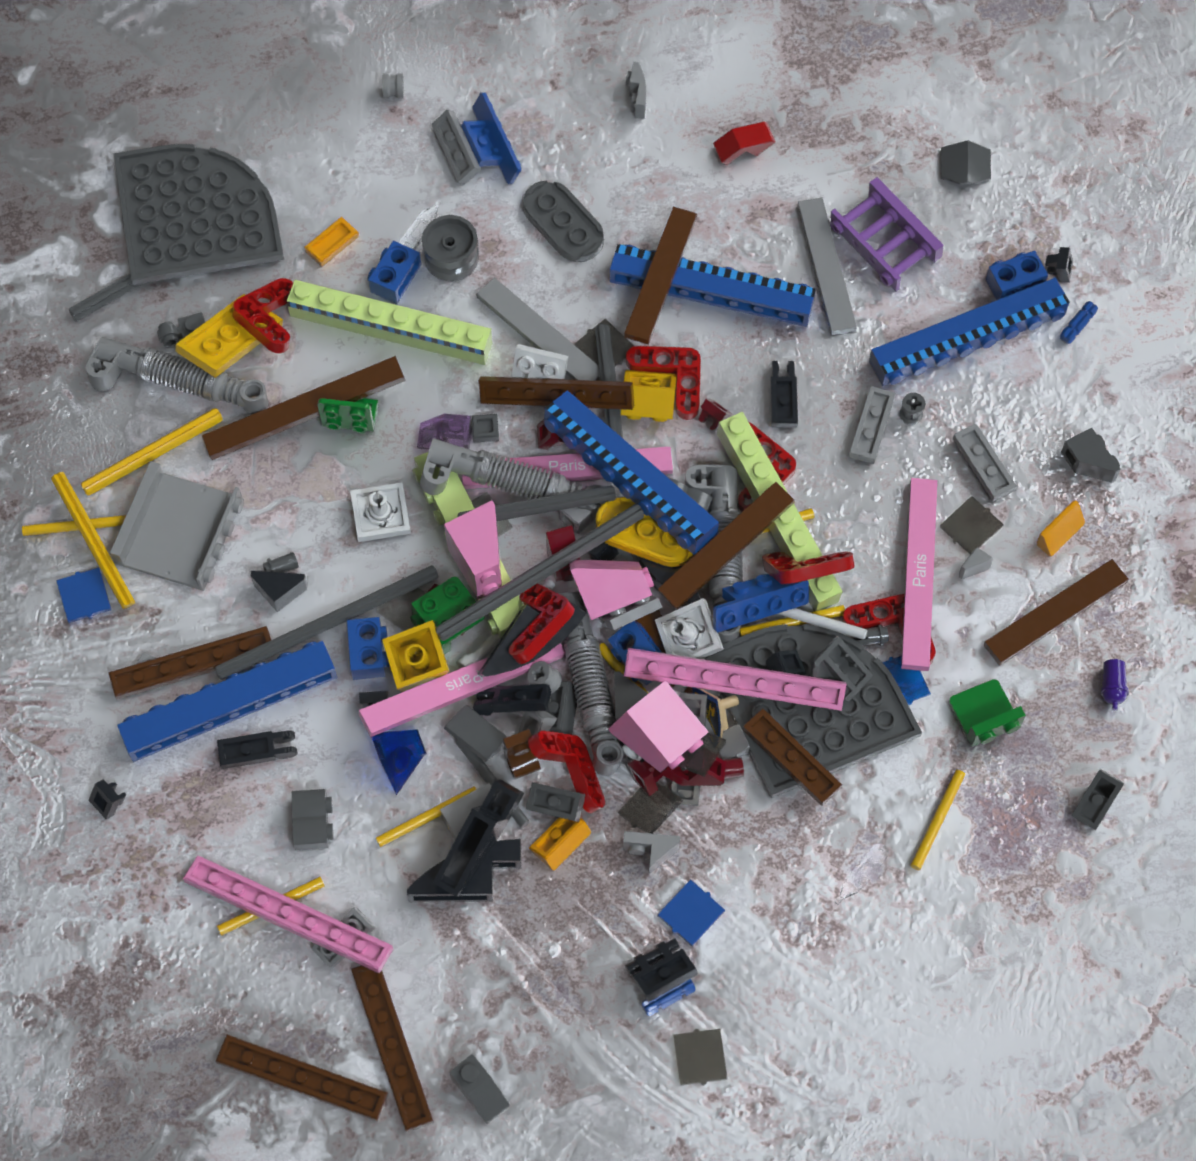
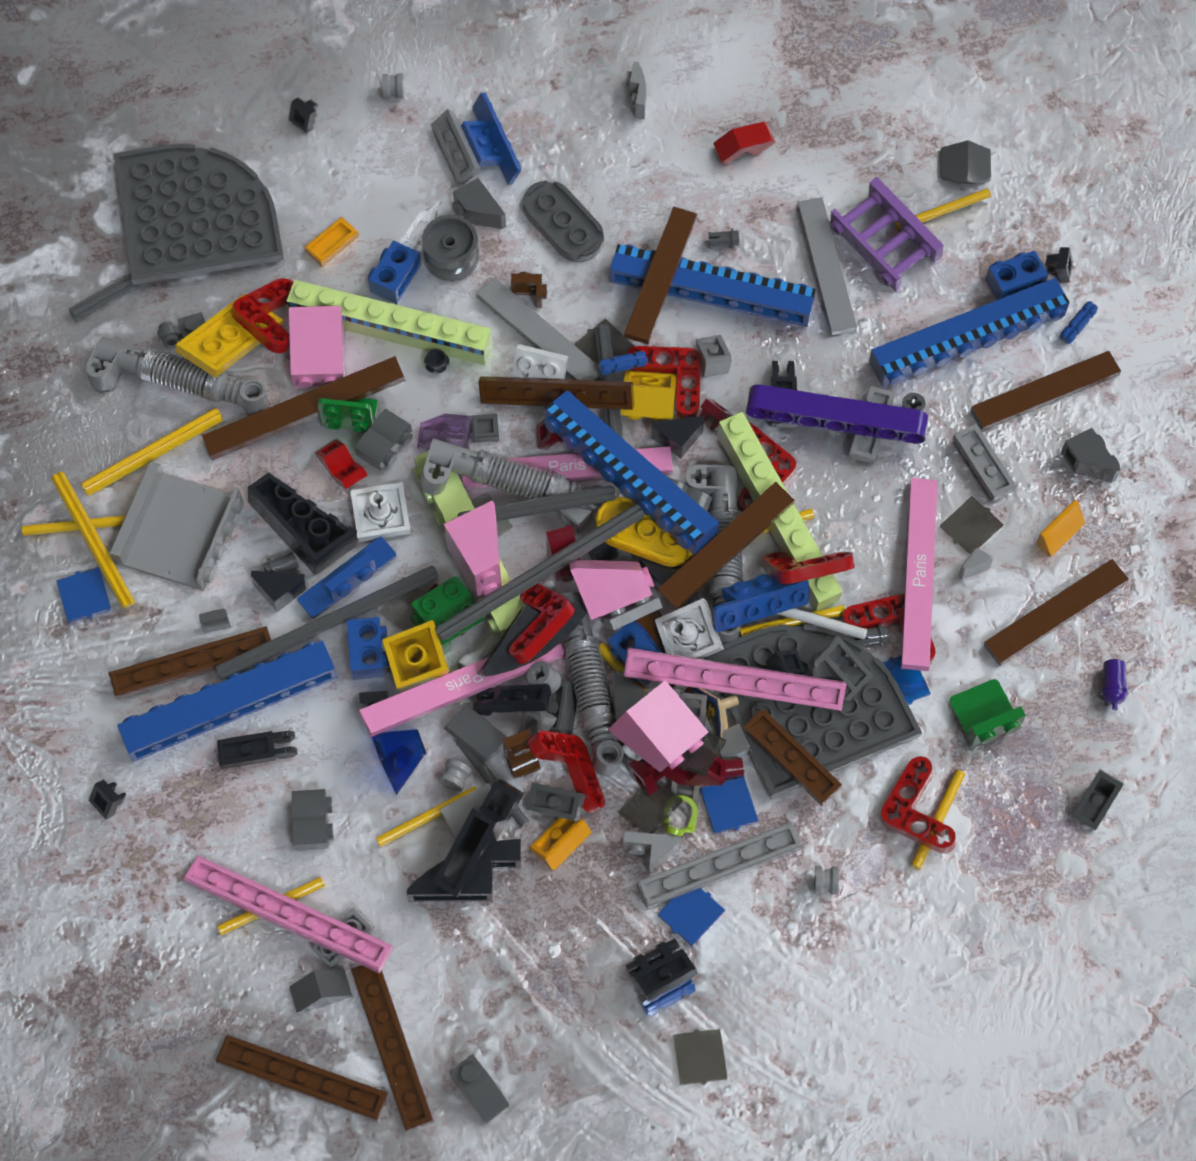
(214, 620): none -> dark grey tile
(303, 114): none -> black tile
(304, 527): none -> black wedge
(316, 345): none -> bright pink slope
(320, 989): none -> dark grey slope
(340, 464): none -> red slope
(346, 577): none -> blue bracket
(383, 440): none -> dark grey brick
(436, 355): none -> black plate
(454, 775): none -> light grey wheel
(478, 205): none -> dark grey slope
(529, 284): none -> reddish brown bracket
(622, 362): none -> blue axle
(677, 433): none -> black slope
(679, 831): none -> lime piece
(714, 355): none -> light grey slope
(719, 865): none -> light grey tile
(724, 239): none -> dark grey pin
(729, 805): none -> blue piece
(826, 880): none -> light grey wheel
(837, 414): none -> dark purple beam
(909, 815): none -> red beam
(951, 206): none -> yellow bar
(1045, 390): none -> reddish brown tile

